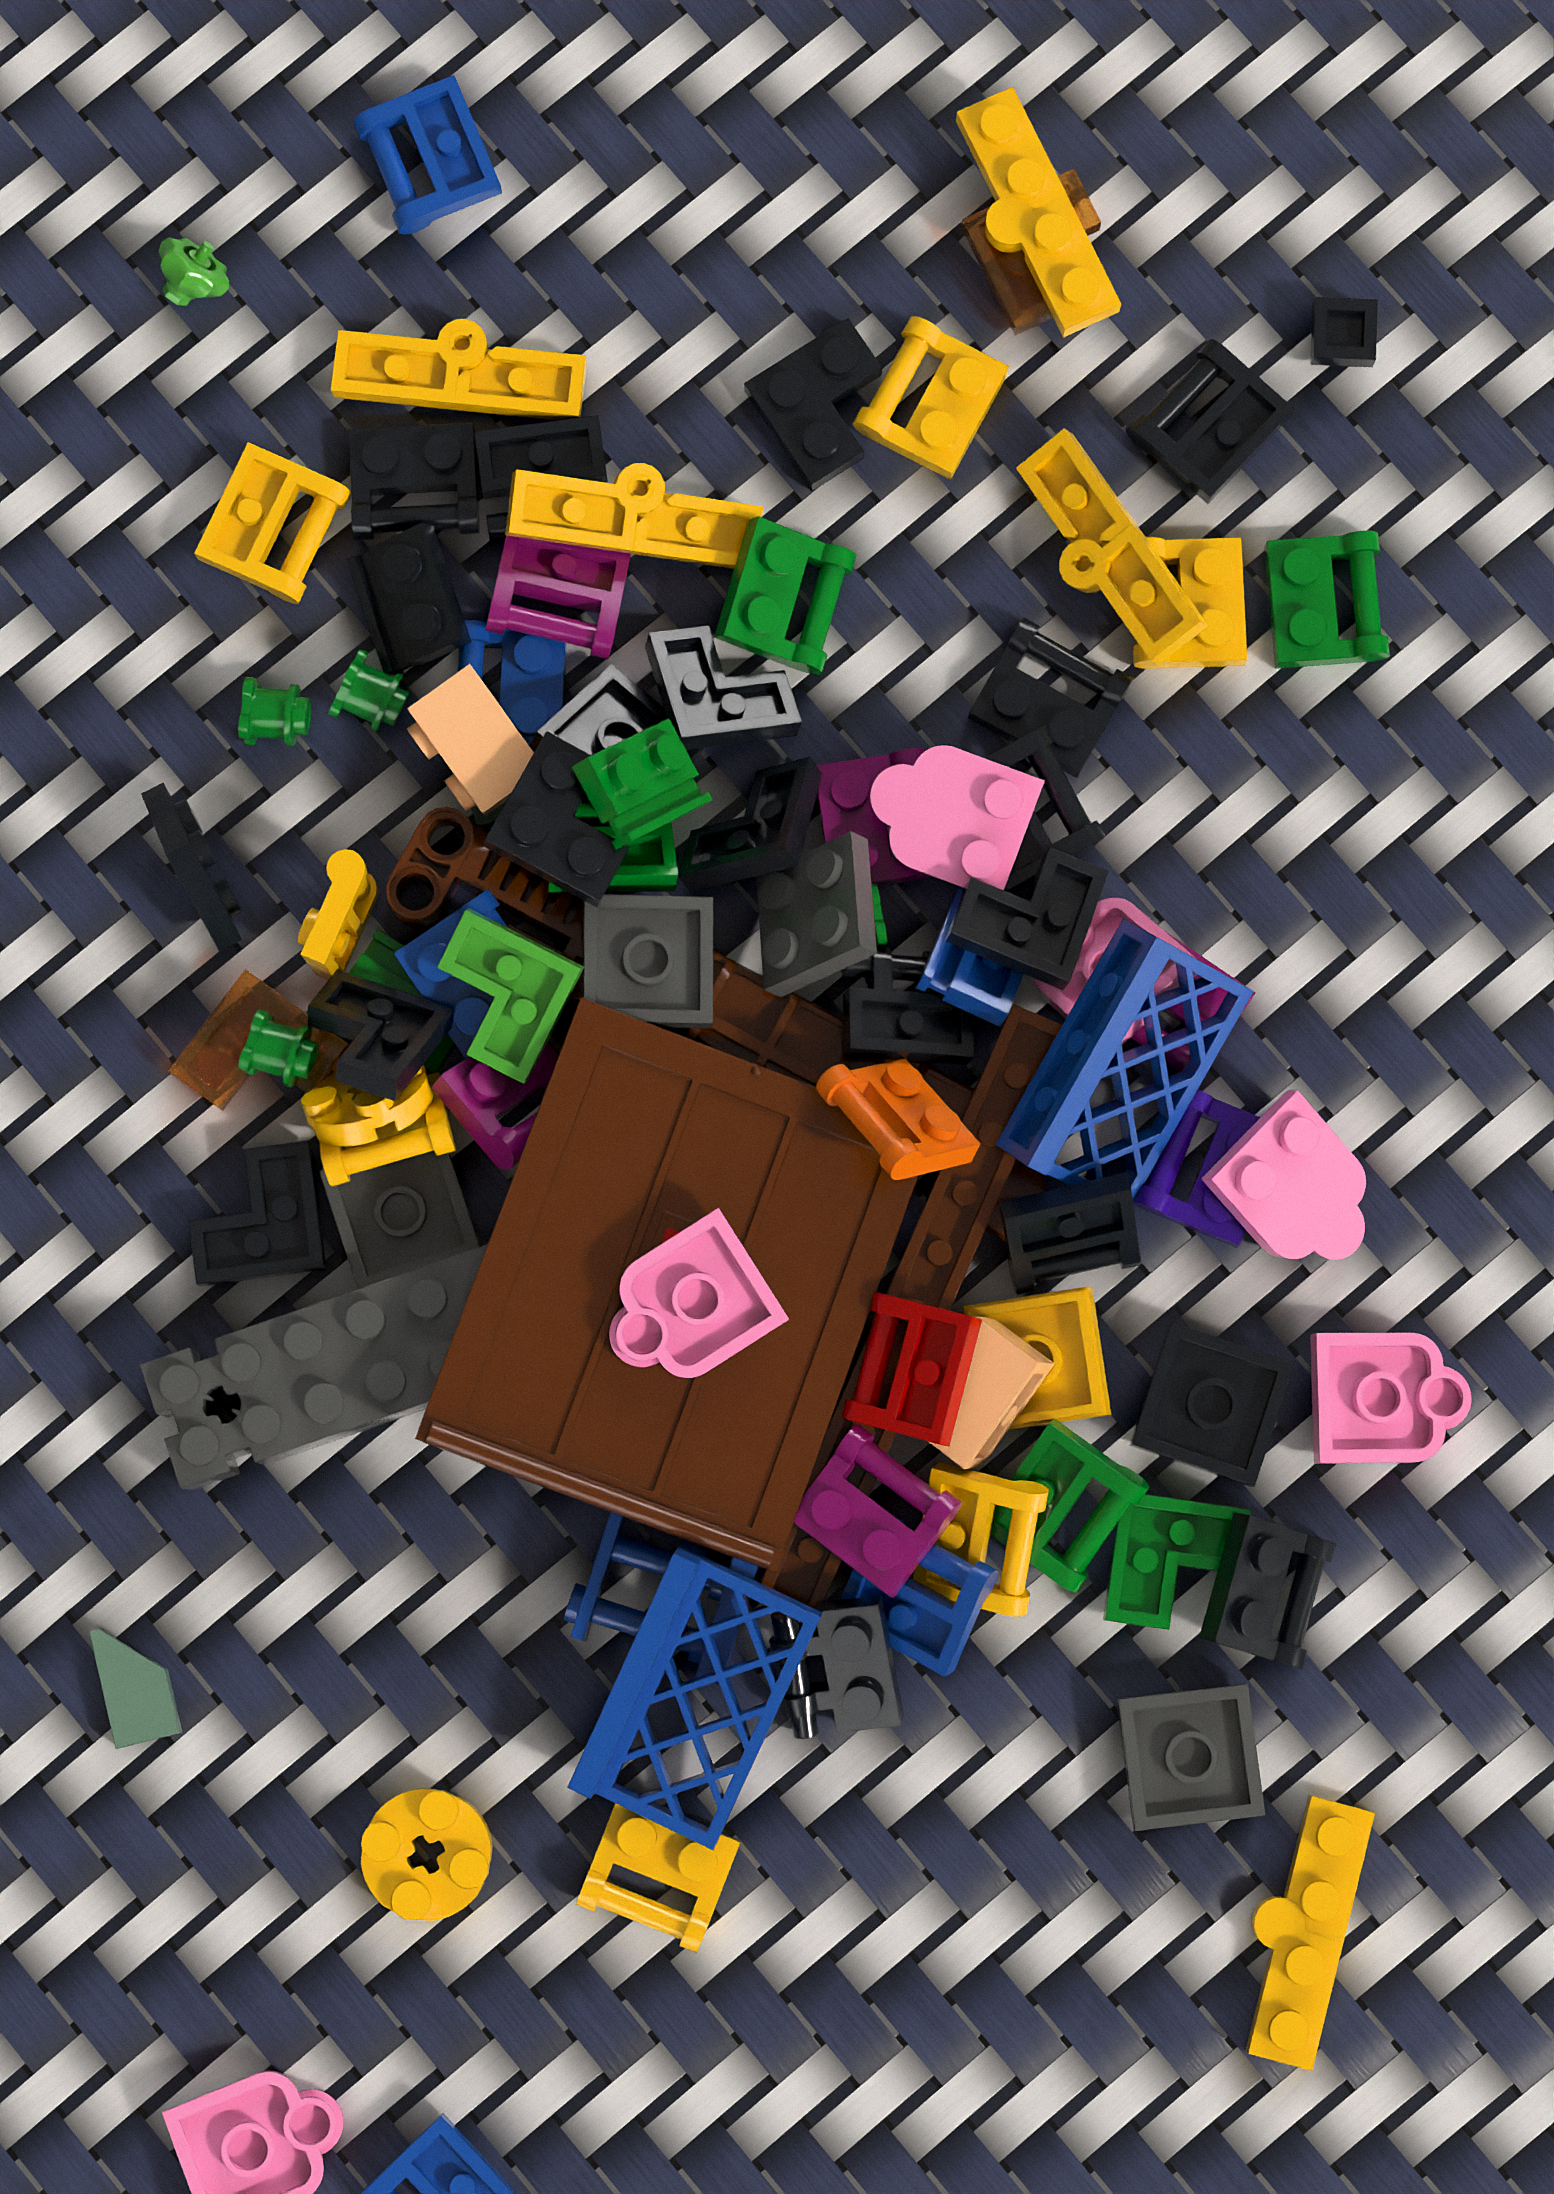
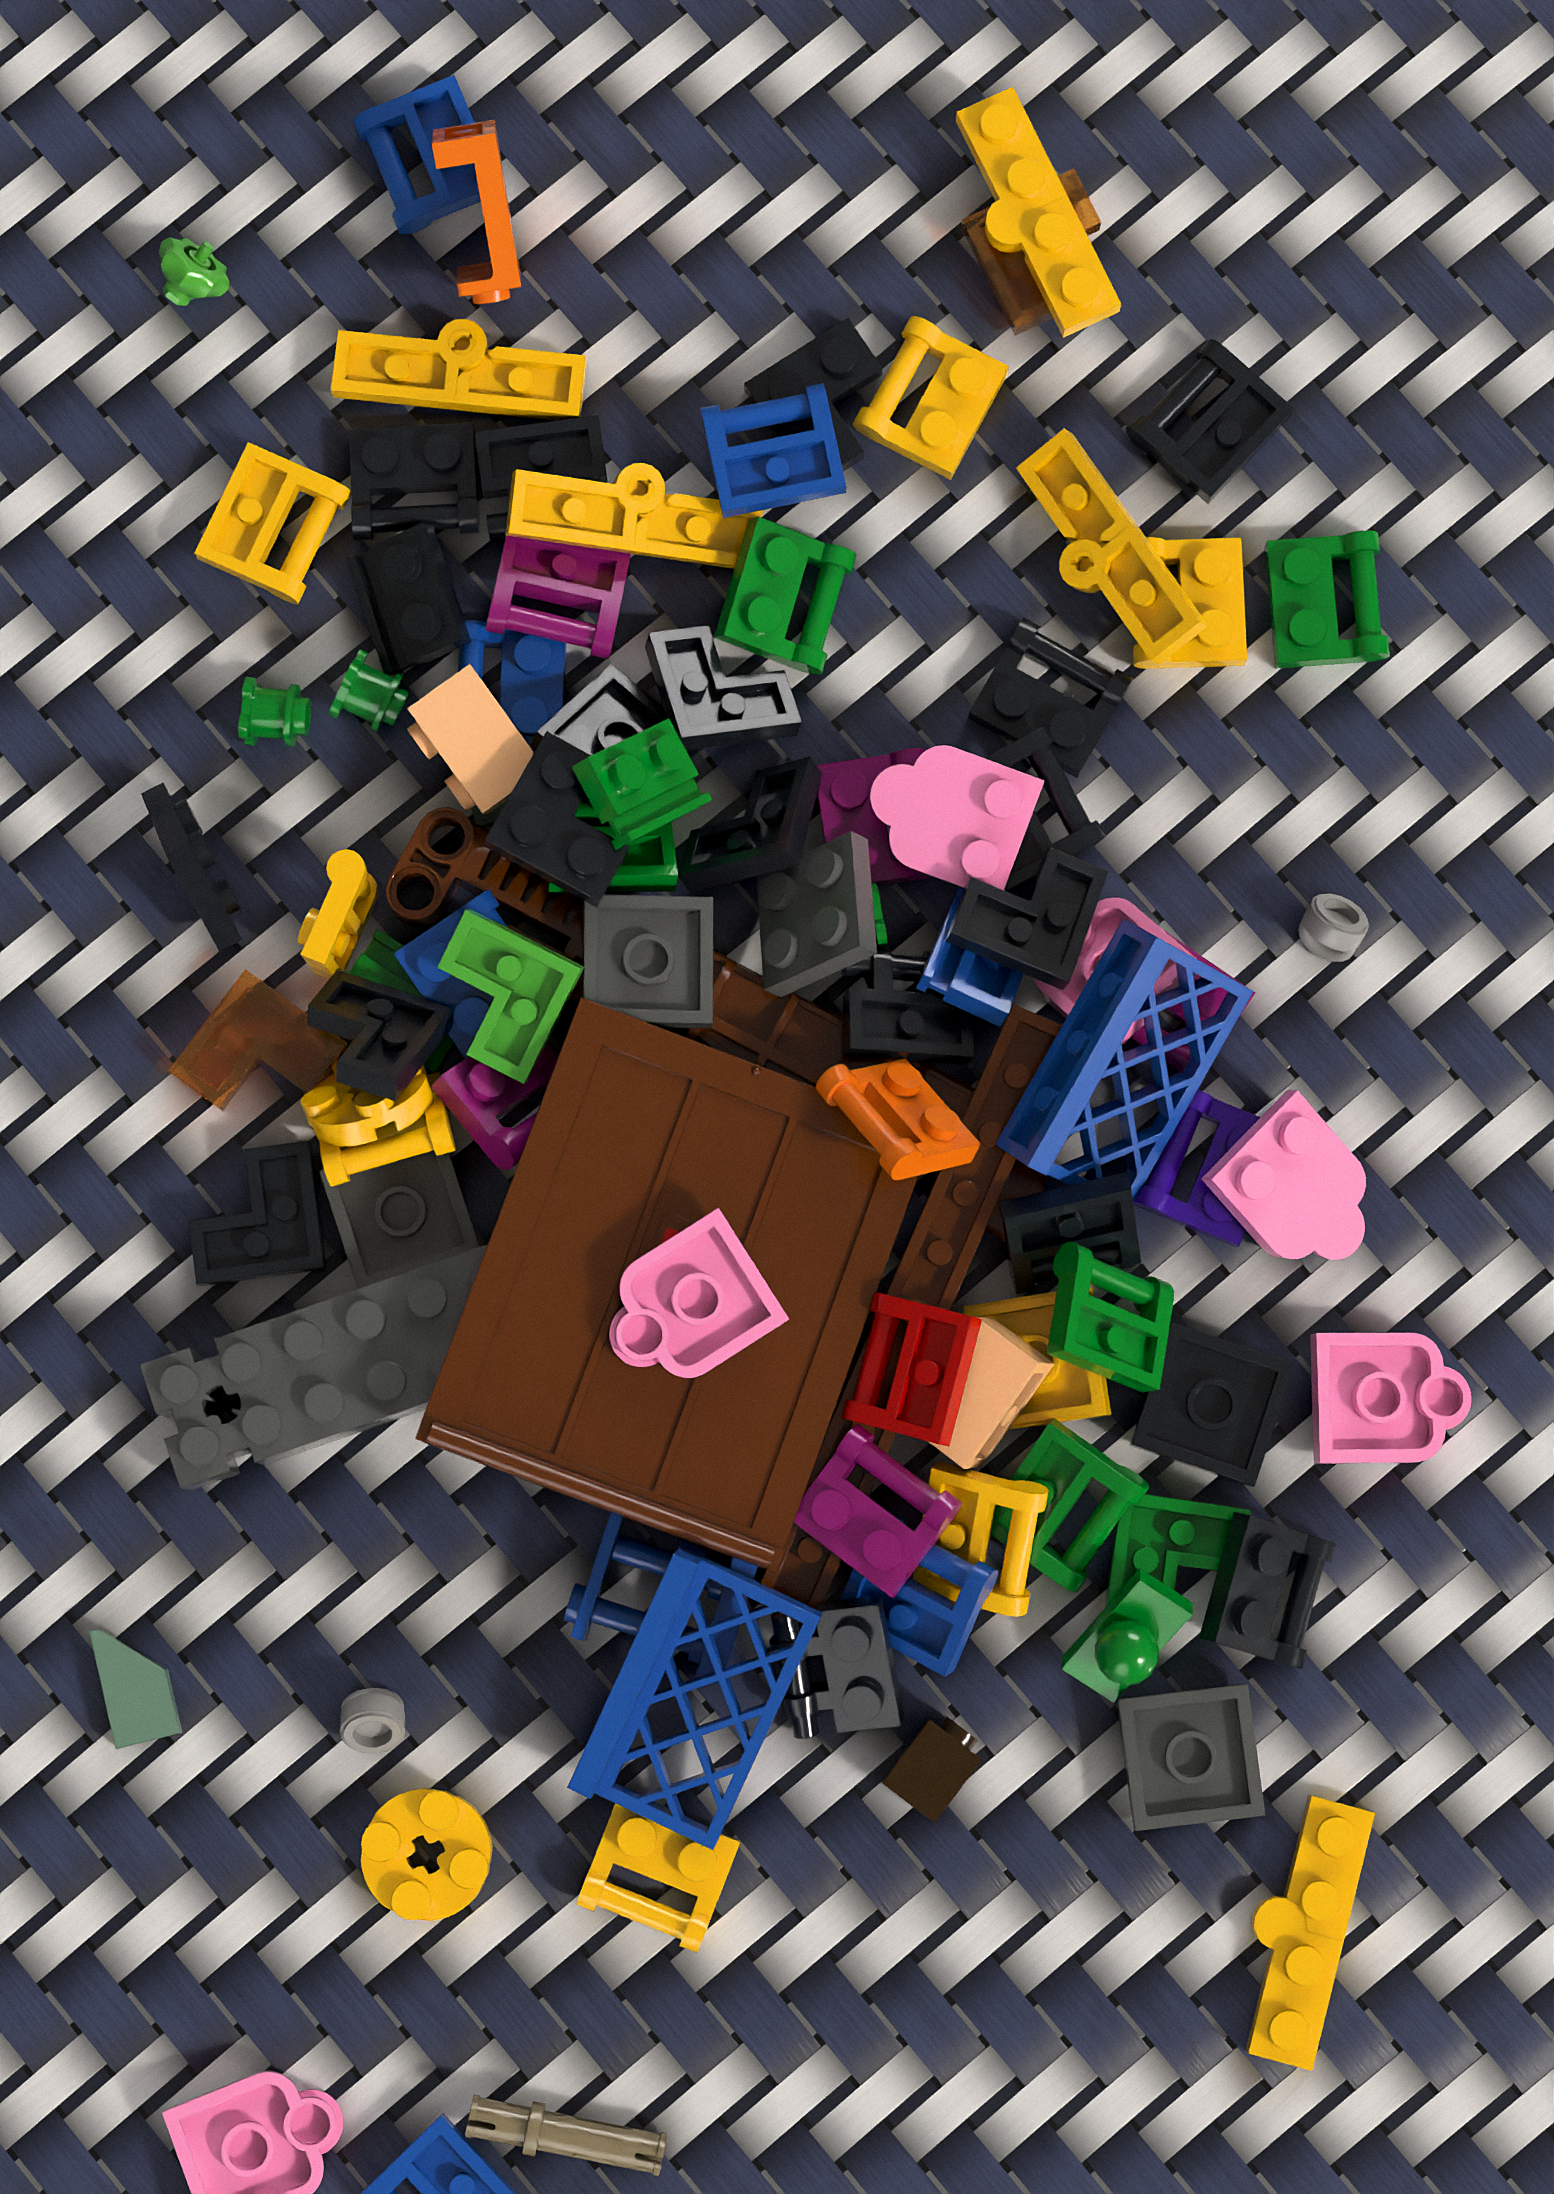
(278, 1049): green brick -> none
(372, 1720): none -> light grey tile
(479, 145): none -> orange panel
(565, 2135): none -> dark tan pin
(779, 468): none -> blue plate
(933, 1767): none -> dark brown brick
(1103, 1335): none -> green plate
(1127, 1636): none -> green tile
(1333, 927): none -> light grey tile
(1344, 332): black plate -> none

